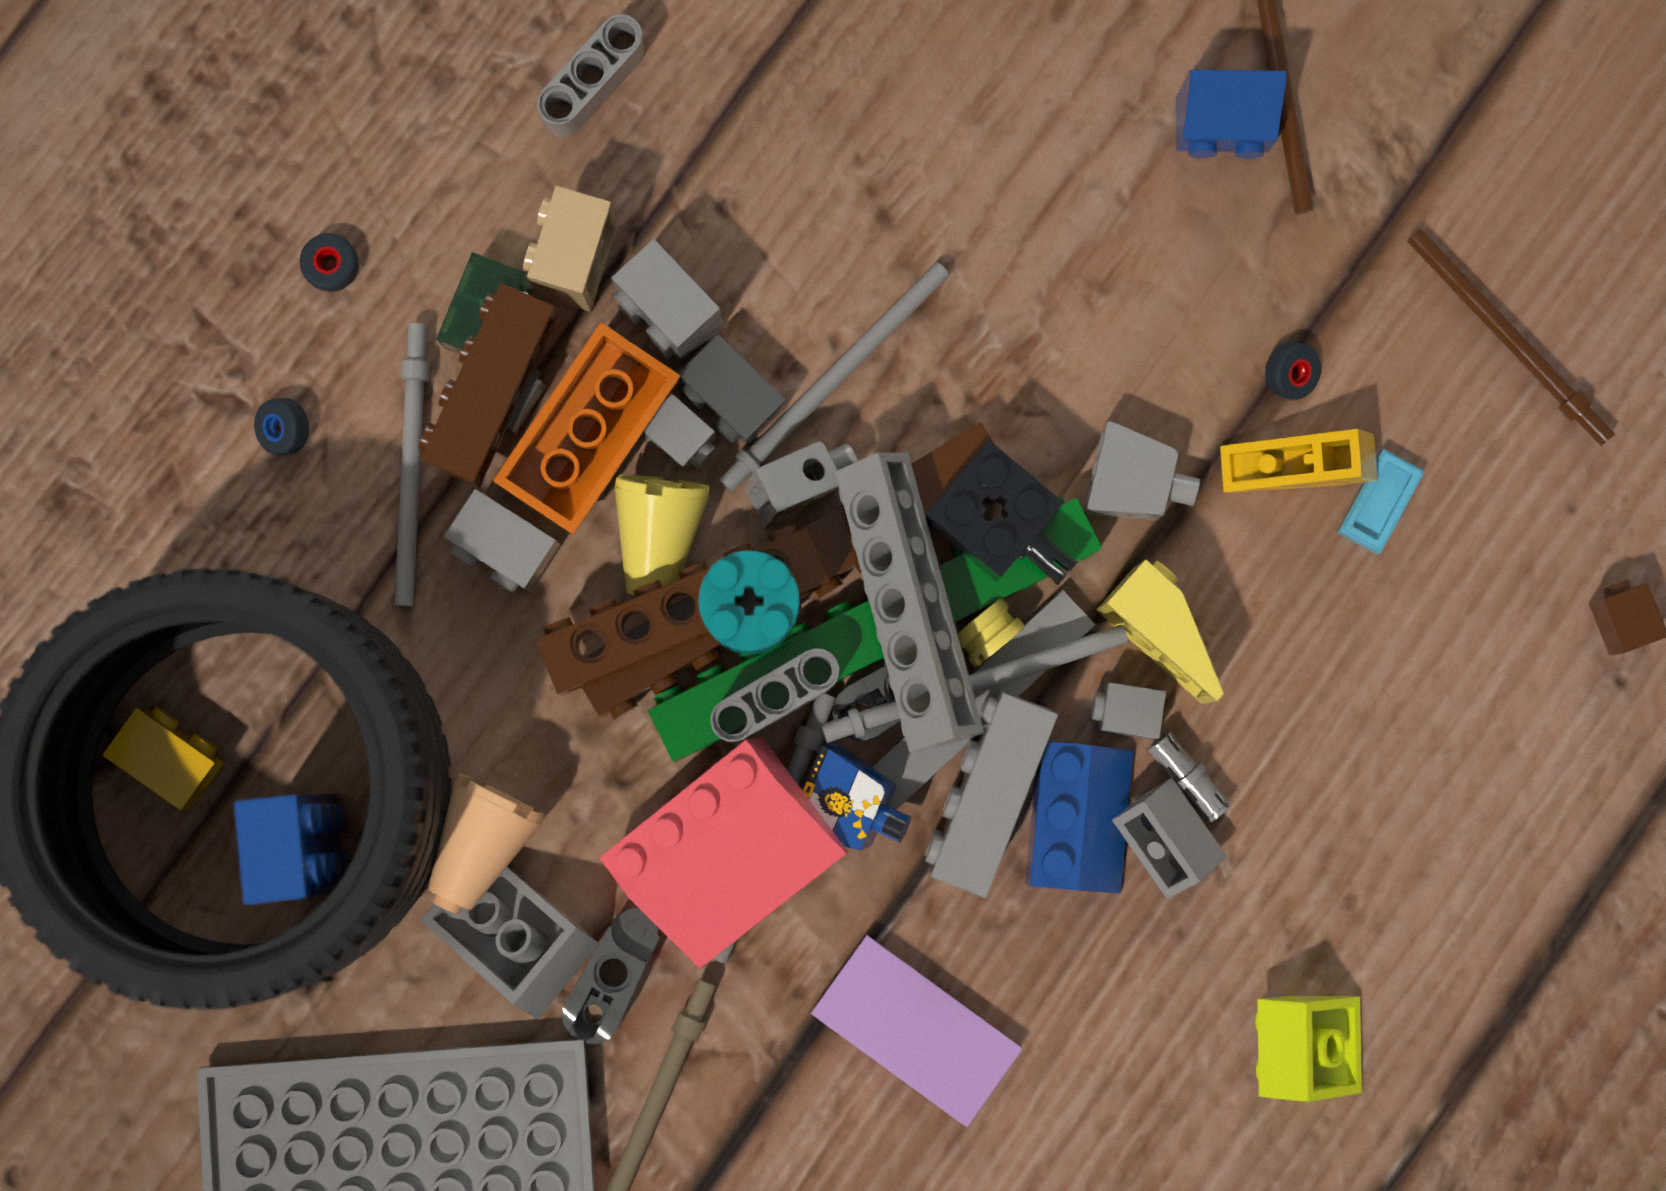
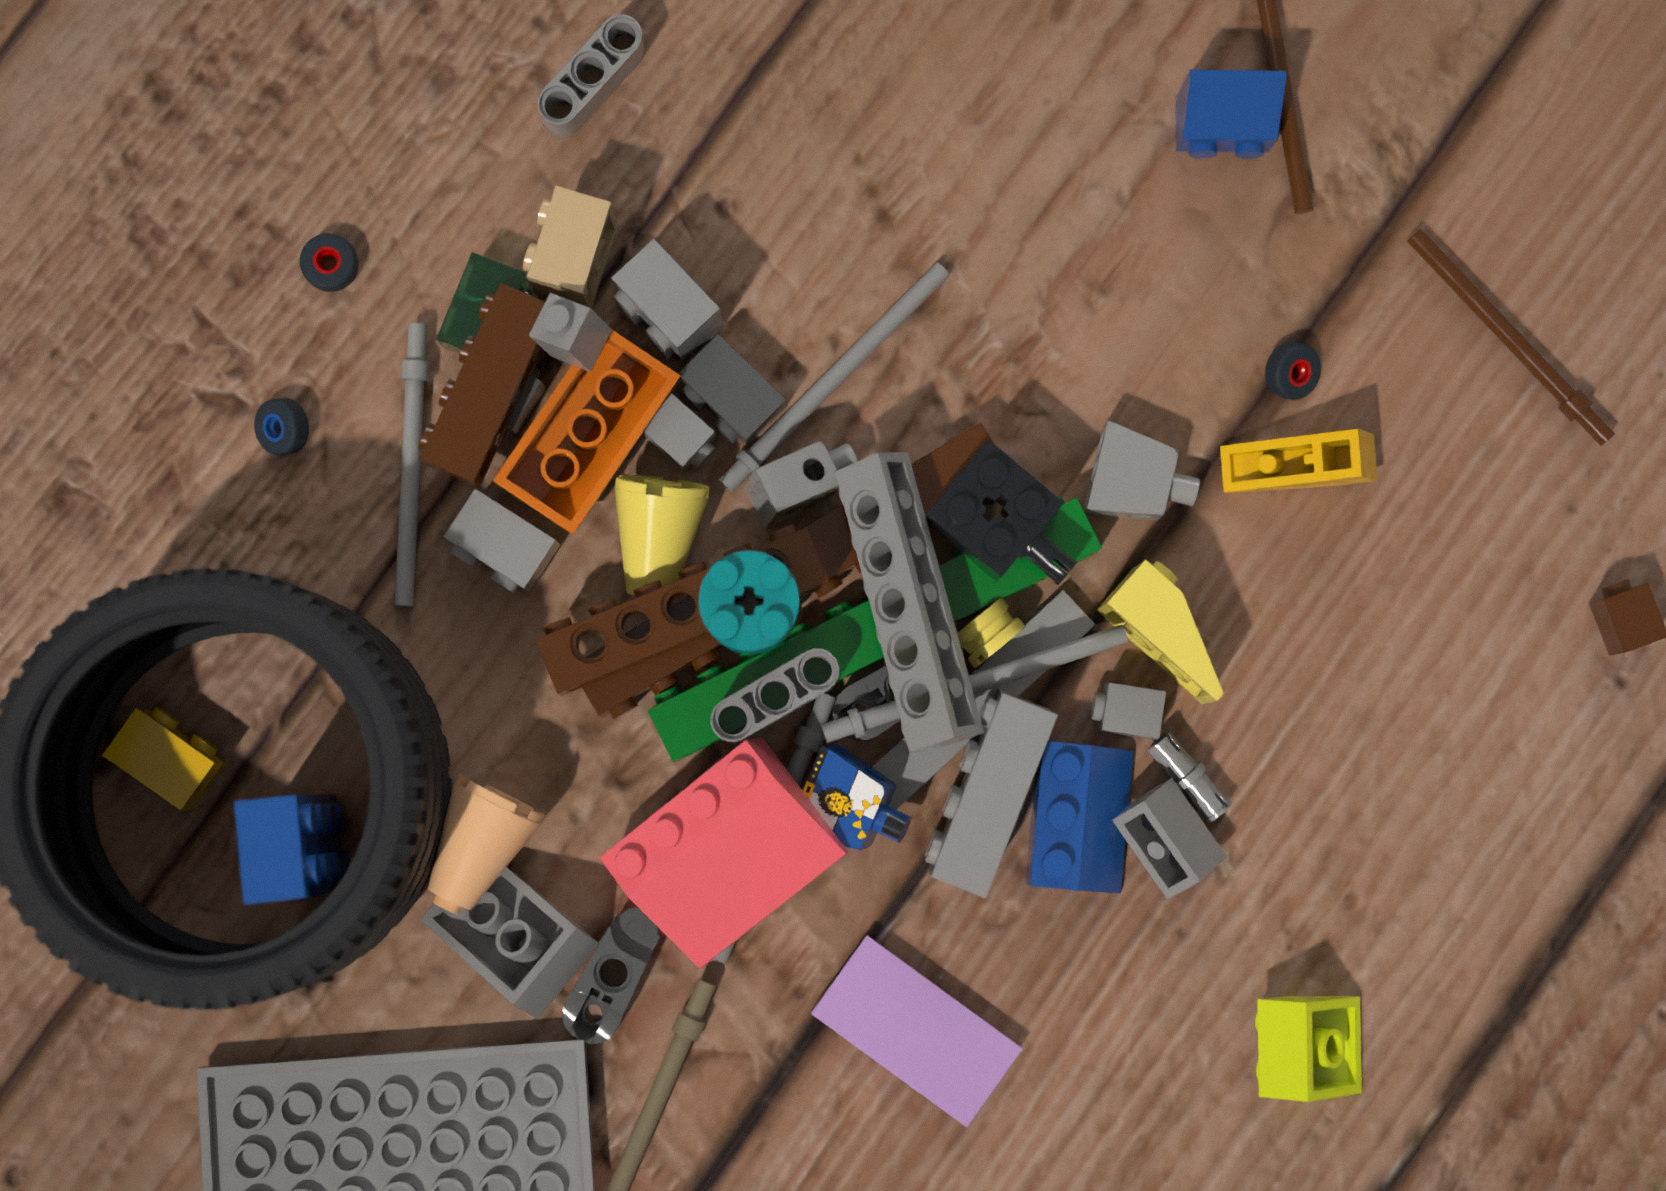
(570, 332): none -> light grey brick
(1380, 502): medium azure tile -> none

